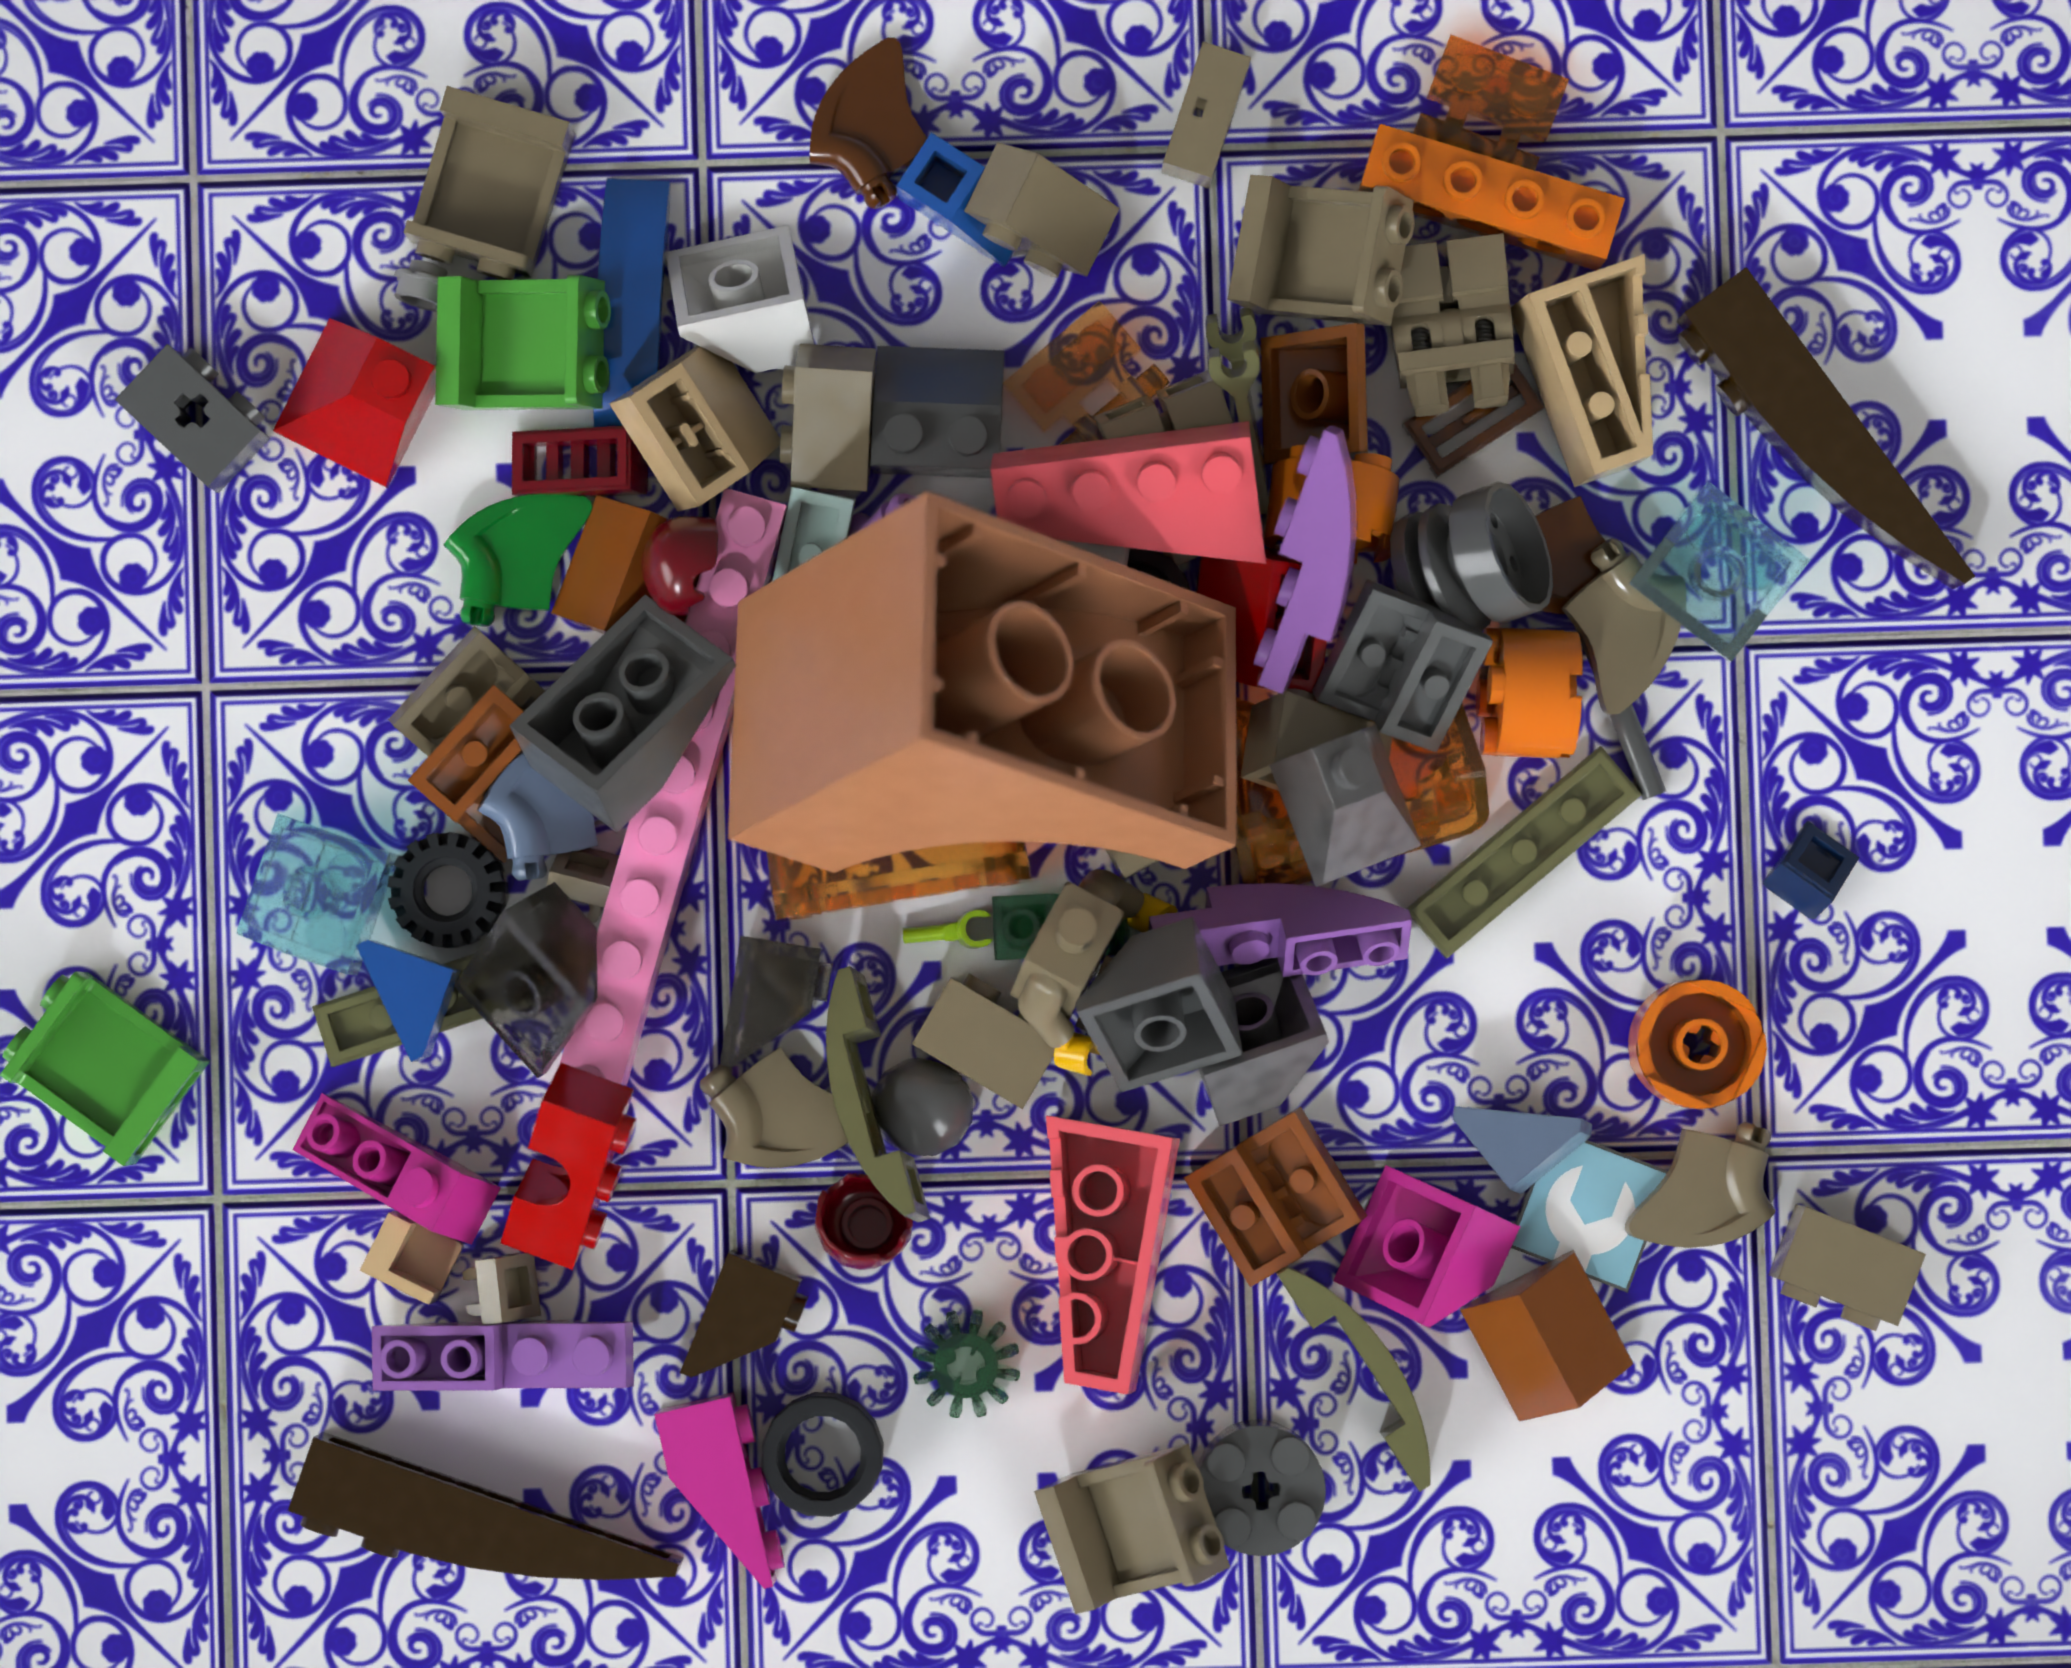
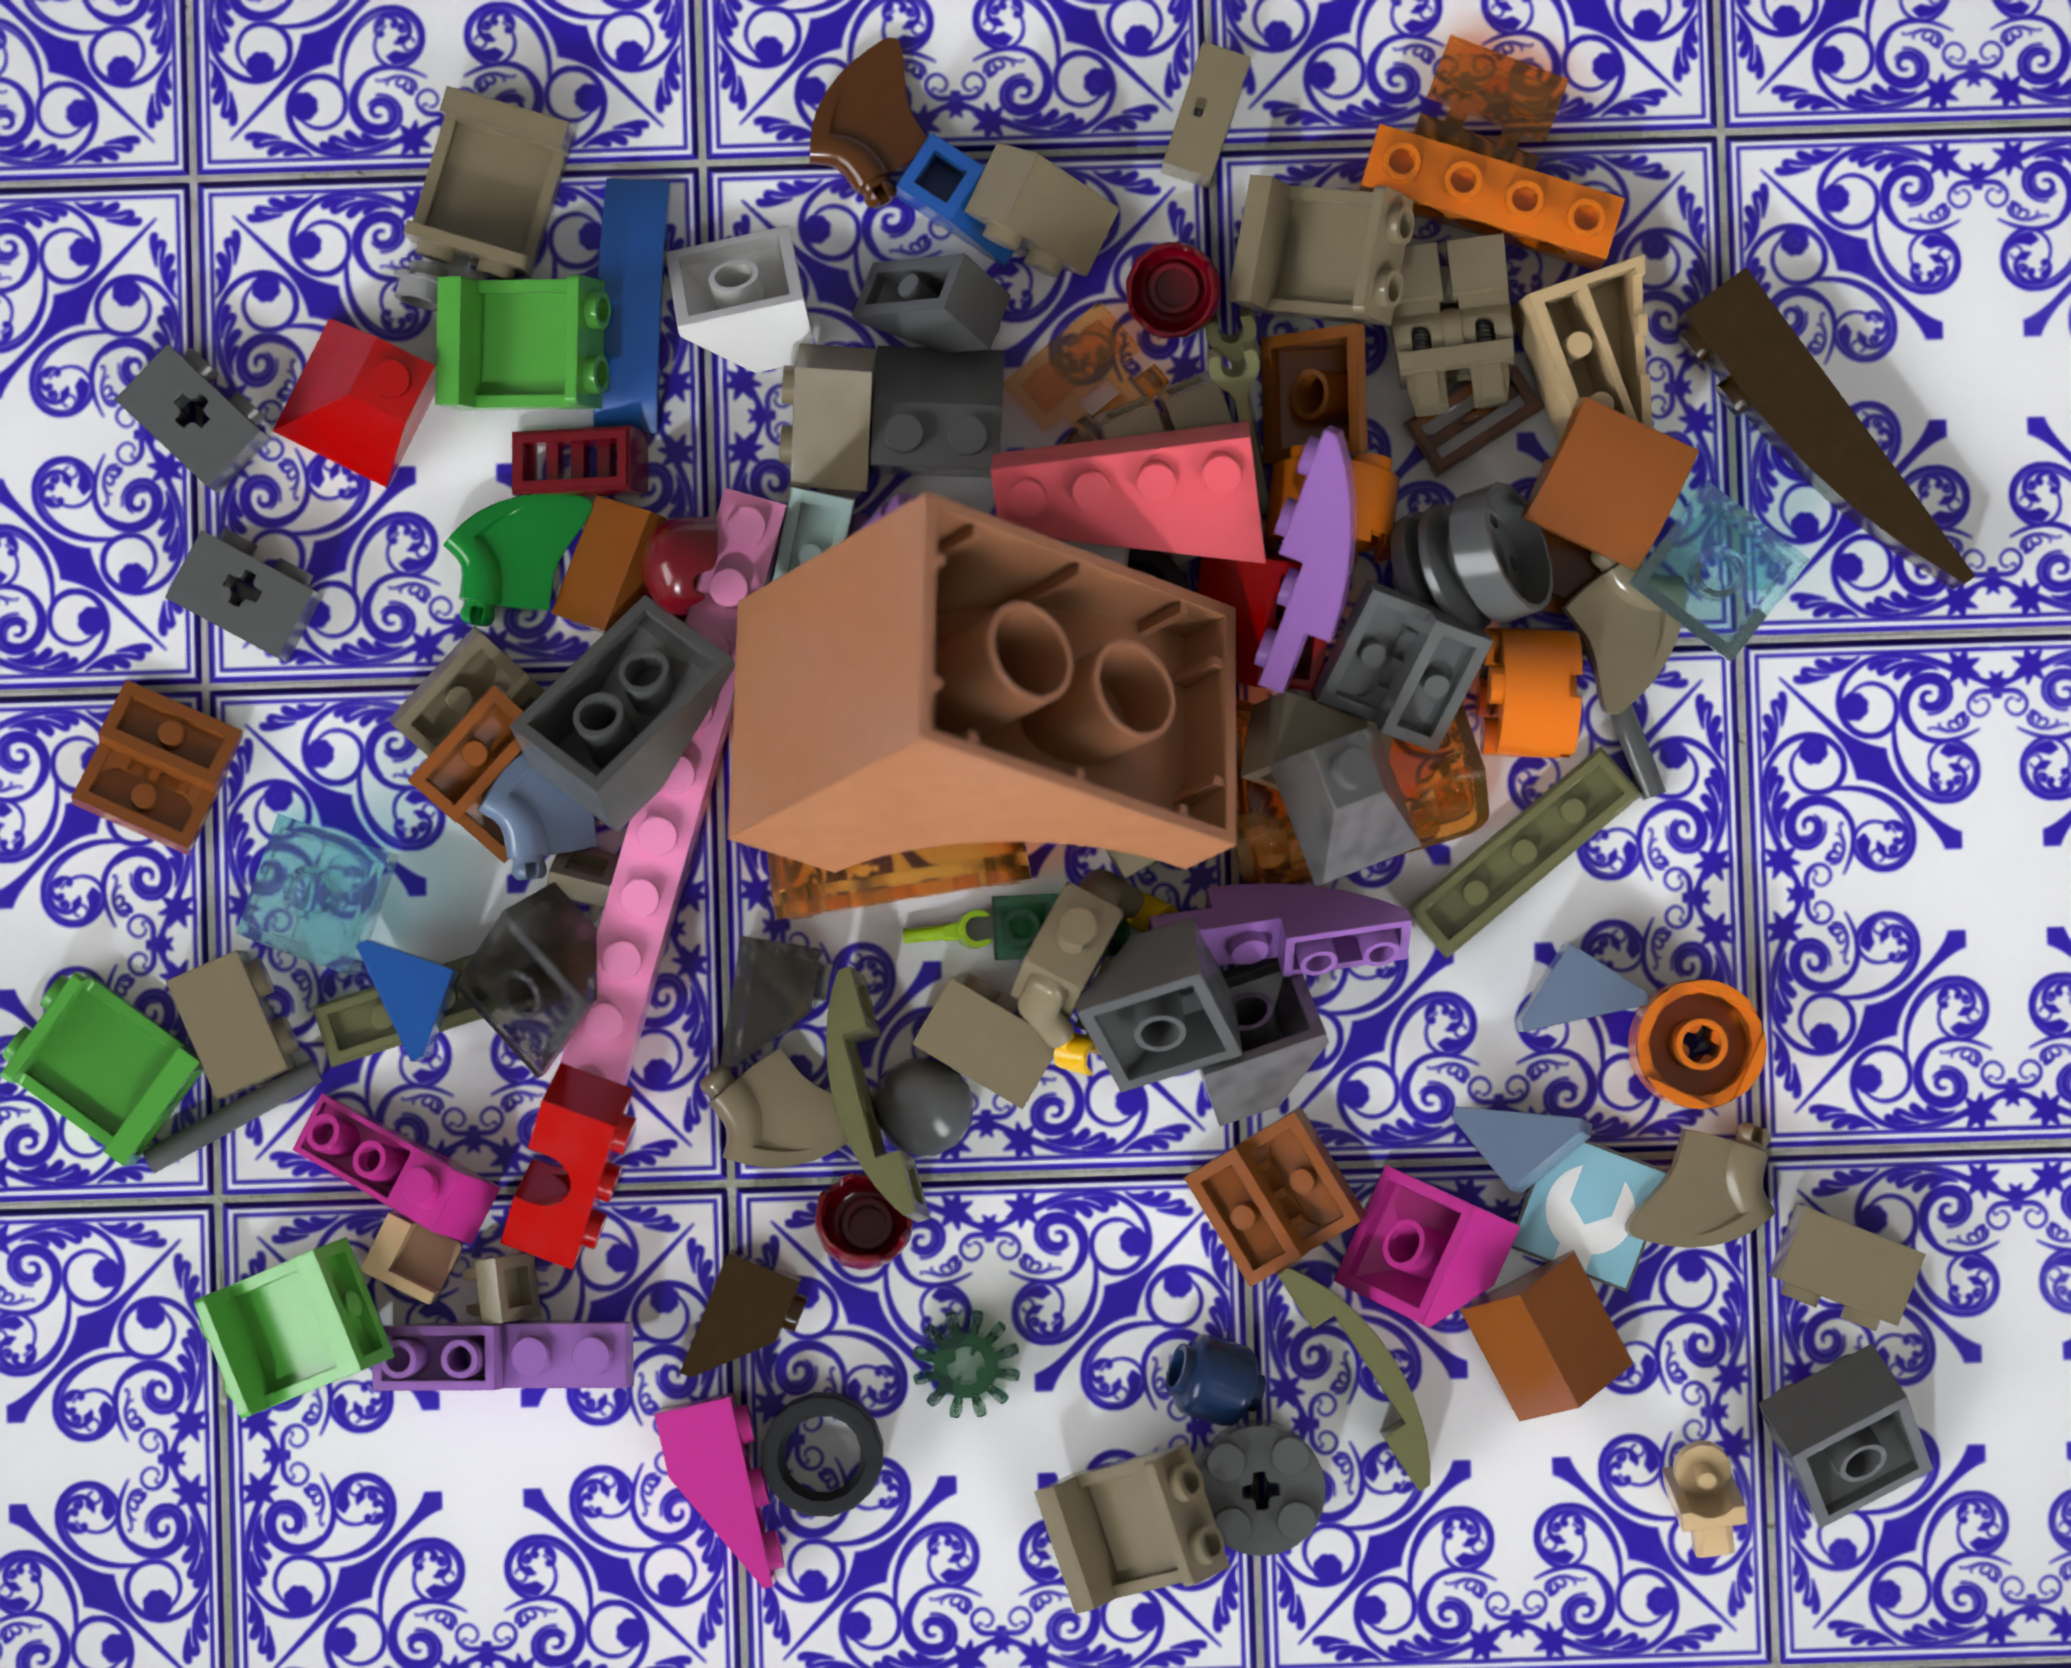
(157, 767): none -> dark orange slope
(208, 583): none -> dark grey brick
(233, 1116): none -> dark grey bar
(234, 1023): none -> dark tan brick
(293, 1328): none -> bright green panel
(409, 881): black tyre -> none
(455, 1521): dark brown slope -> none
(696, 426): tan slope -> none
(934, 302): none -> dark grey slope
(1109, 1230): coral wedge -> none
(1173, 290): none -> dark red hair
(1215, 1380): none -> dark blue head
(1577, 989): none -> sand blue slope
(1609, 483): none -> dark orange slope
(1705, 1497): none -> tan hips
(1811, 871): dark blue slope -> none
(1846, 1435): none -> dark grey slope

